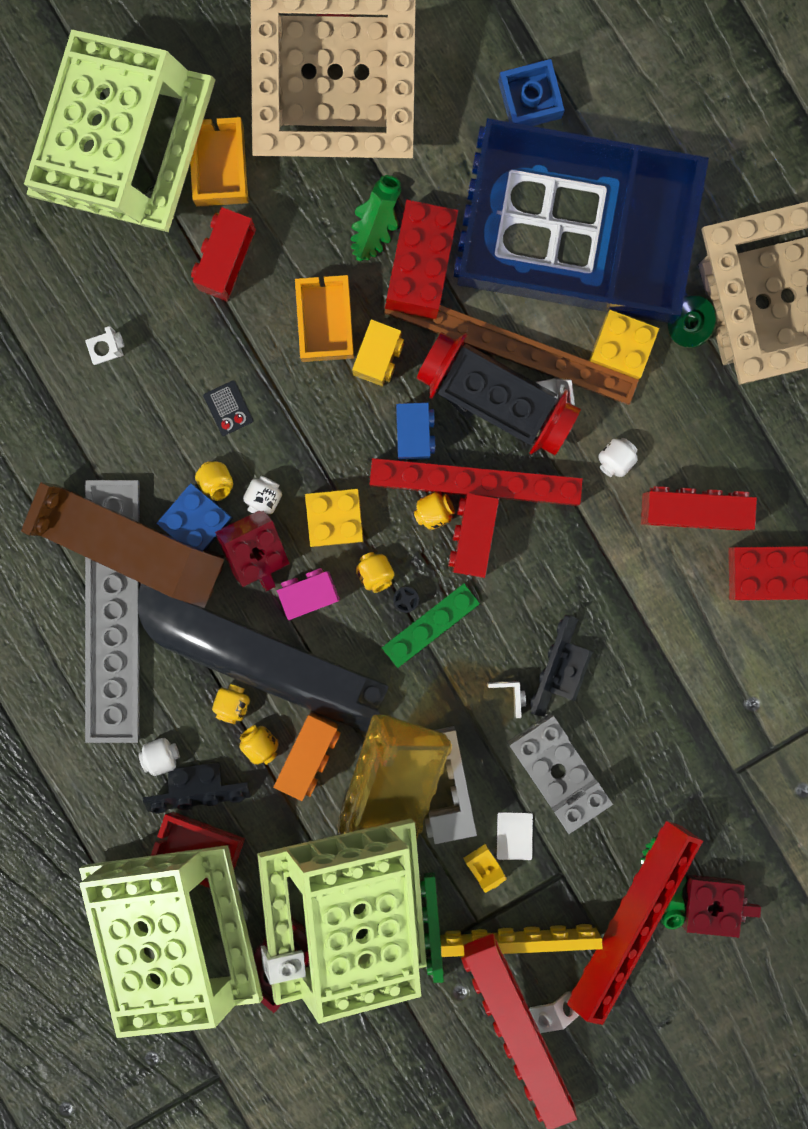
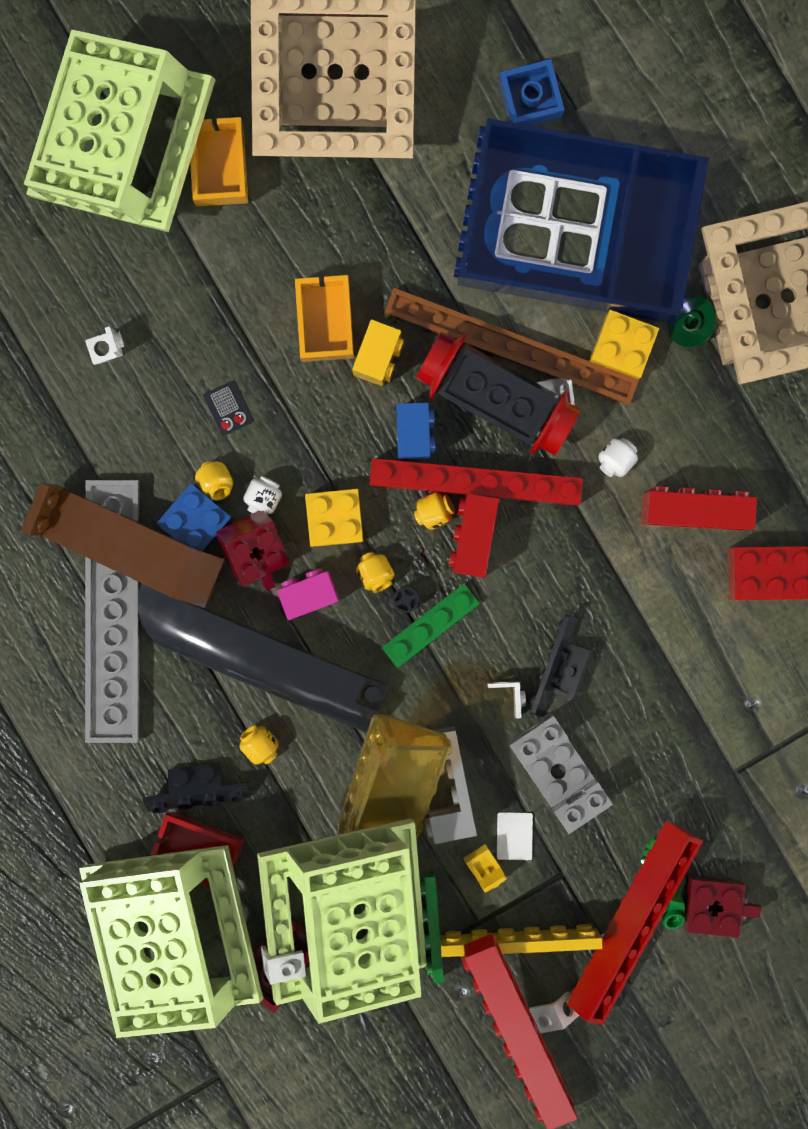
(158, 757): white head -> none
(223, 253): red piece -> none
(231, 704): yellow head -> none
(307, 756): orange brick -> none
(376, 218): green plant -> none
(421, 259): red brick -> none

